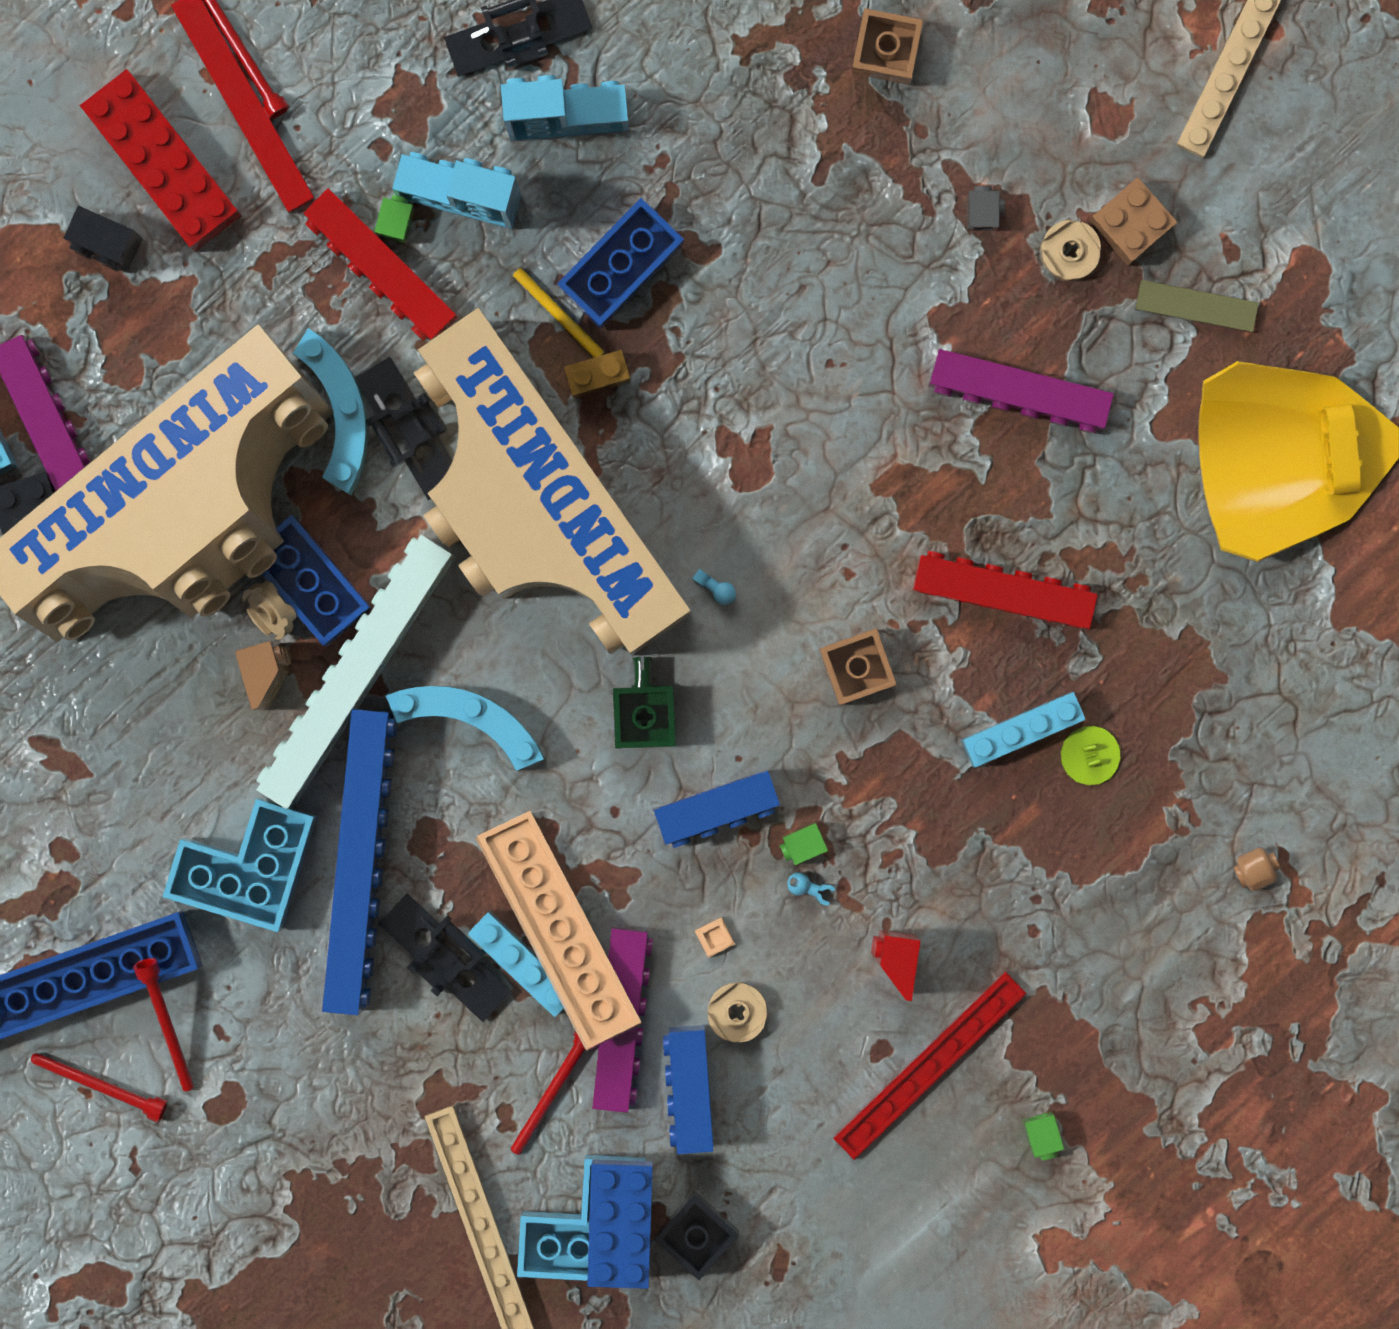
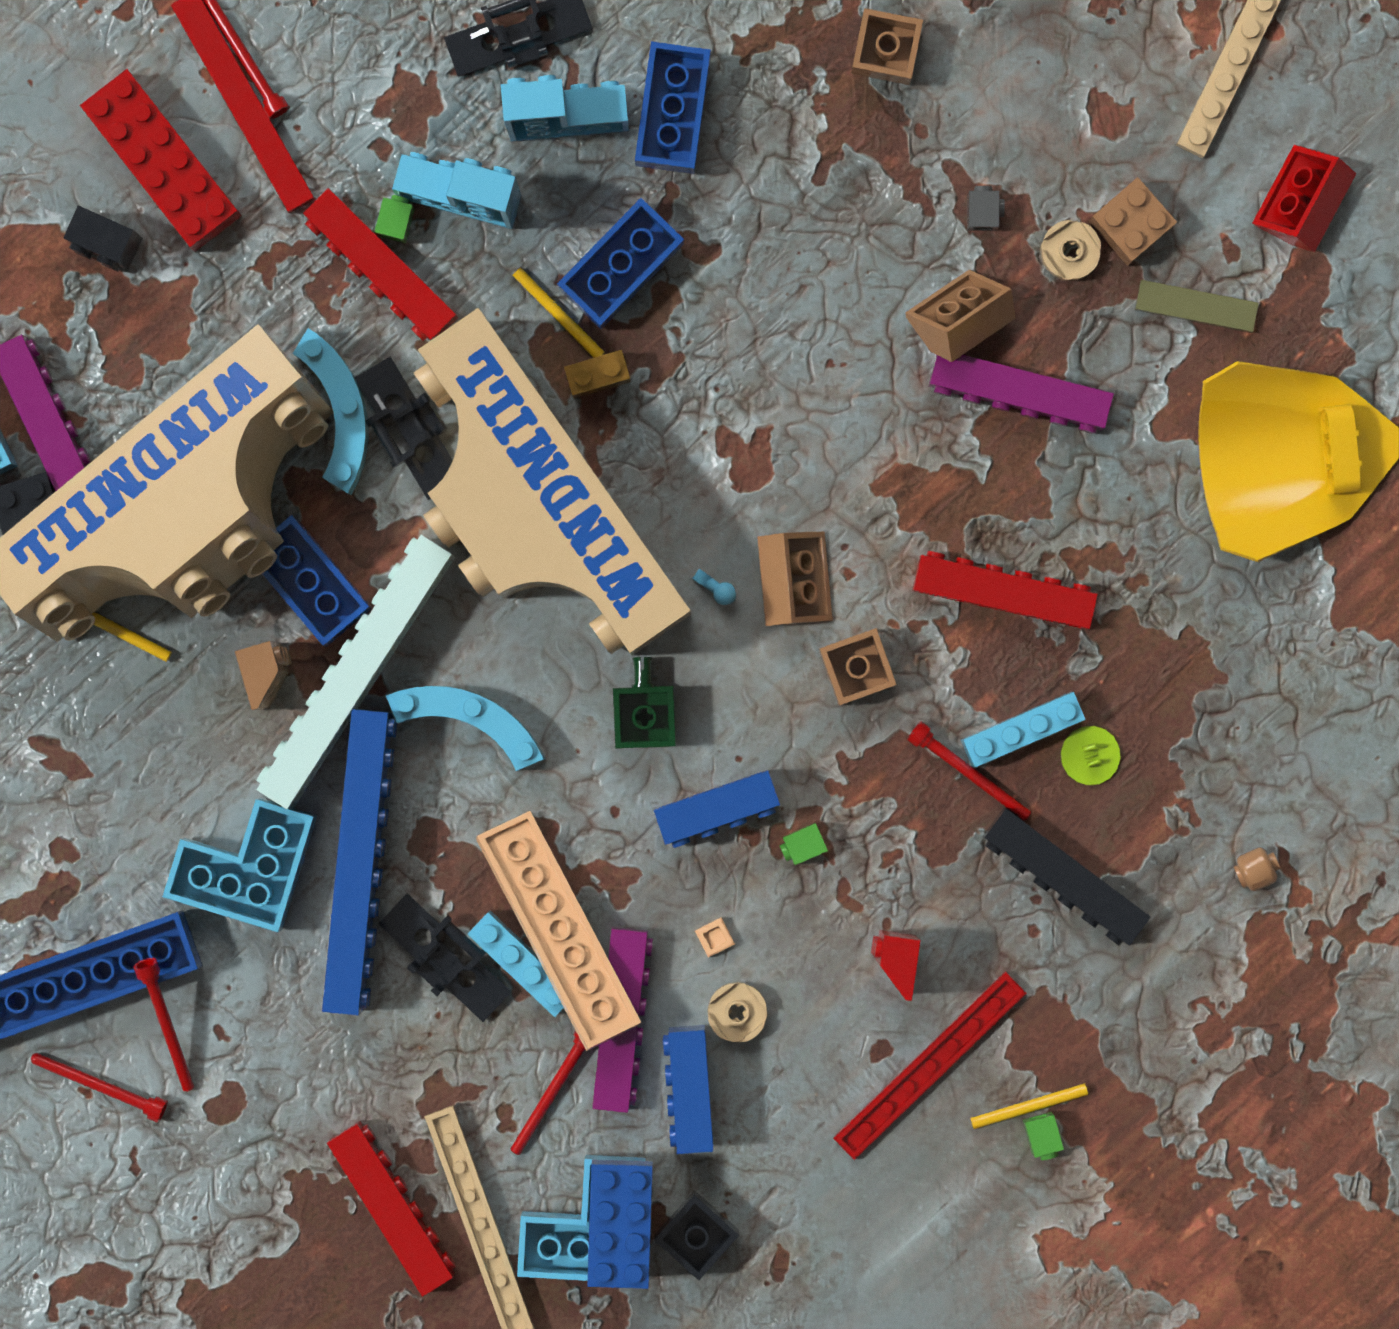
(131, 637): none -> yellow bar
(269, 610): tan plate -> none
(391, 1208): none -> red brick
(672, 107): none -> blue brick
(794, 578): none -> medium nougat slope
(803, 885): medium azure arm -> none
(923, 737): none -> red piece
(962, 314): none -> medium nougat slope
(1029, 1106): none -> yellow bar
(1065, 876): none -> black brick
(1304, 197): none -> red slope

